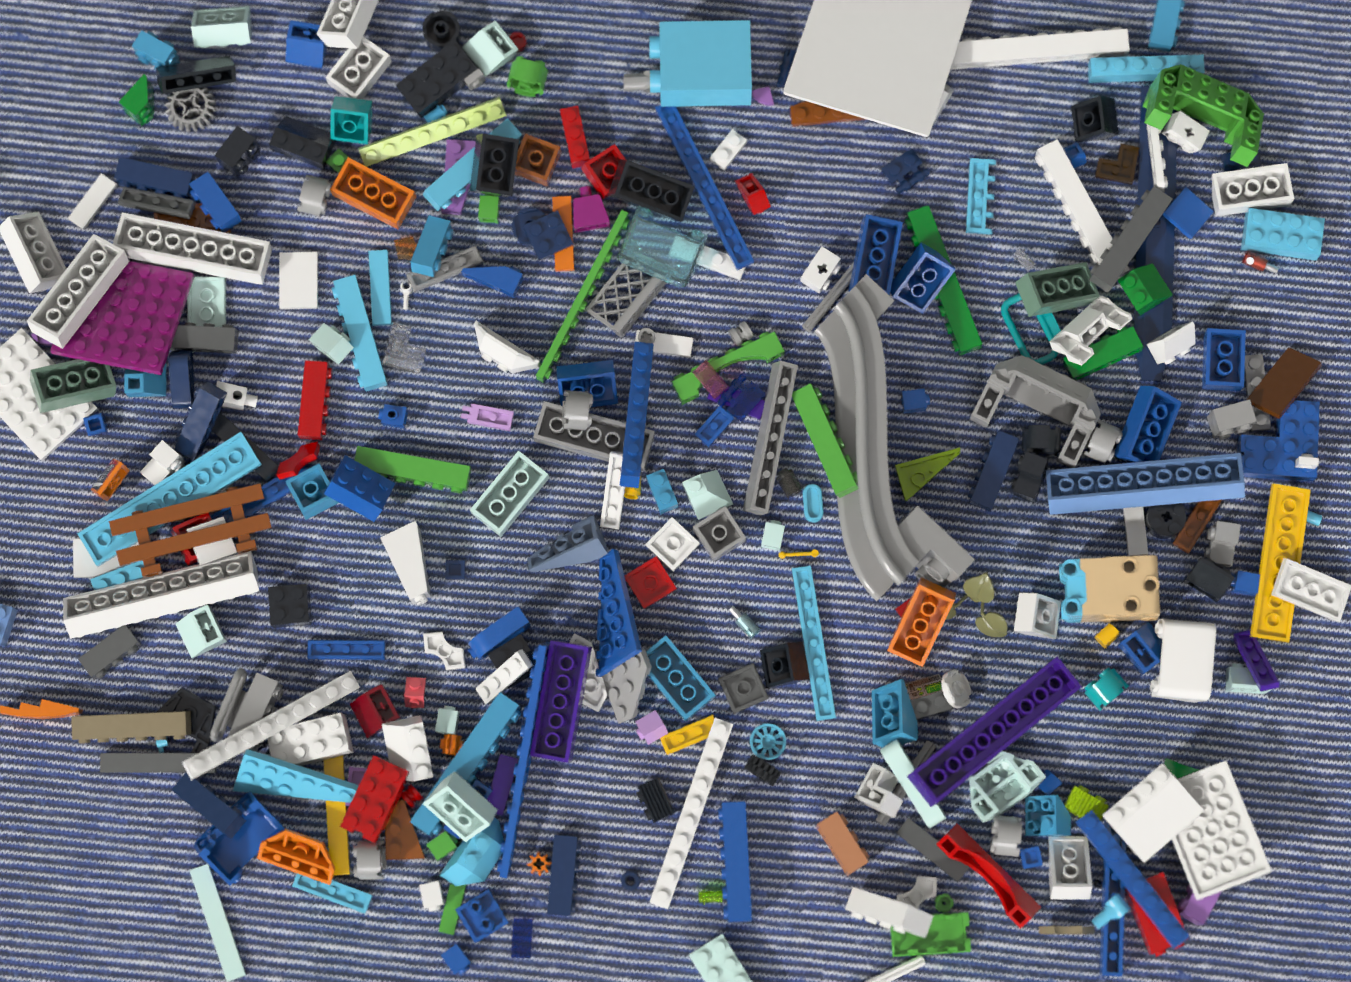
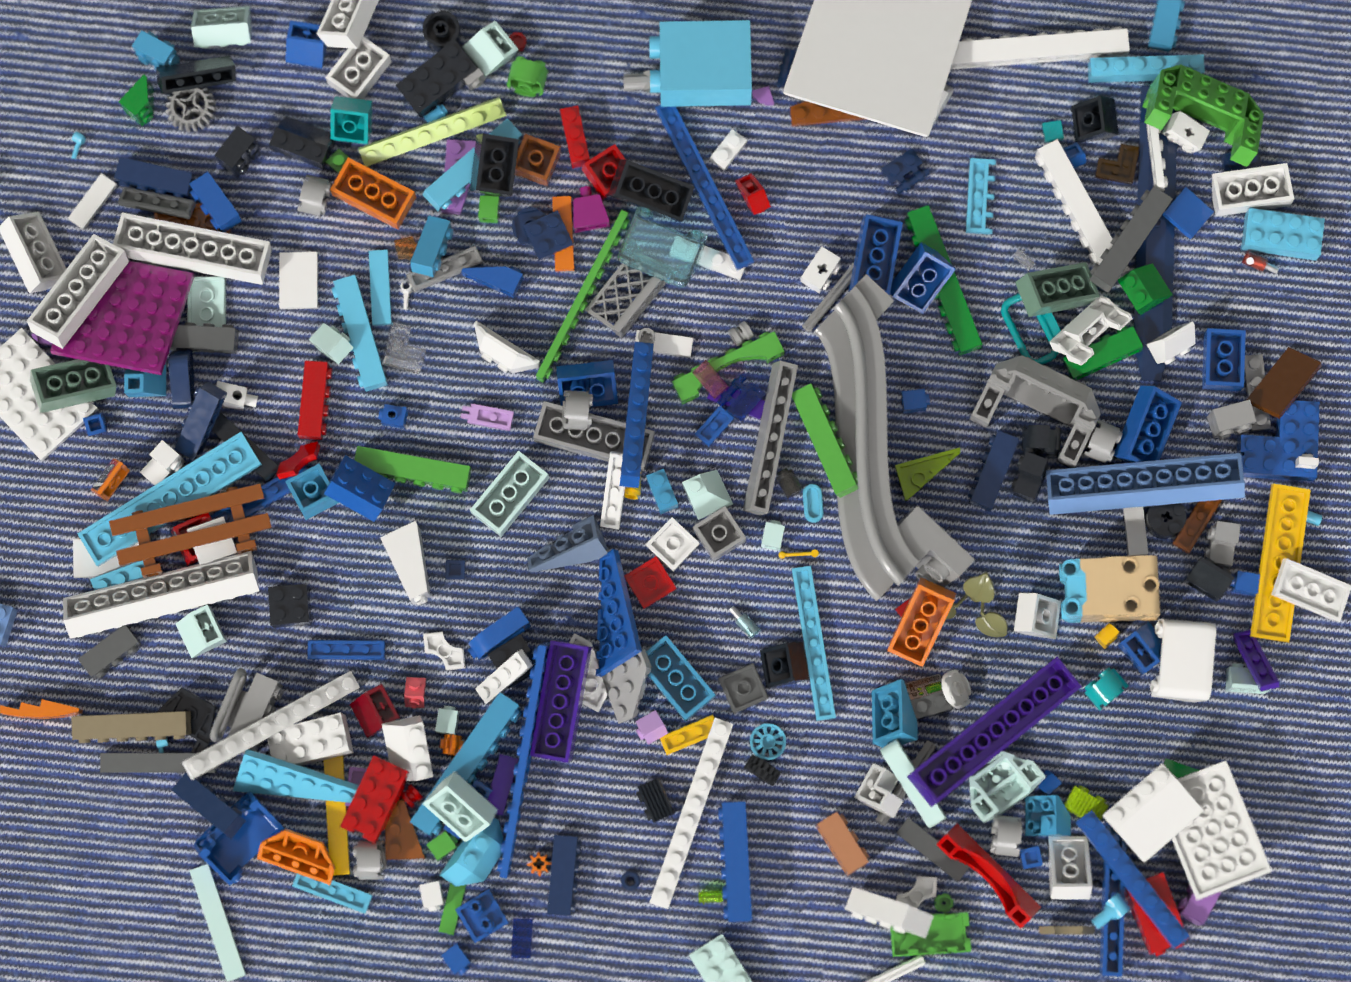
(79, 139): none -> medium azure hand
(1052, 131): none -> teal tile

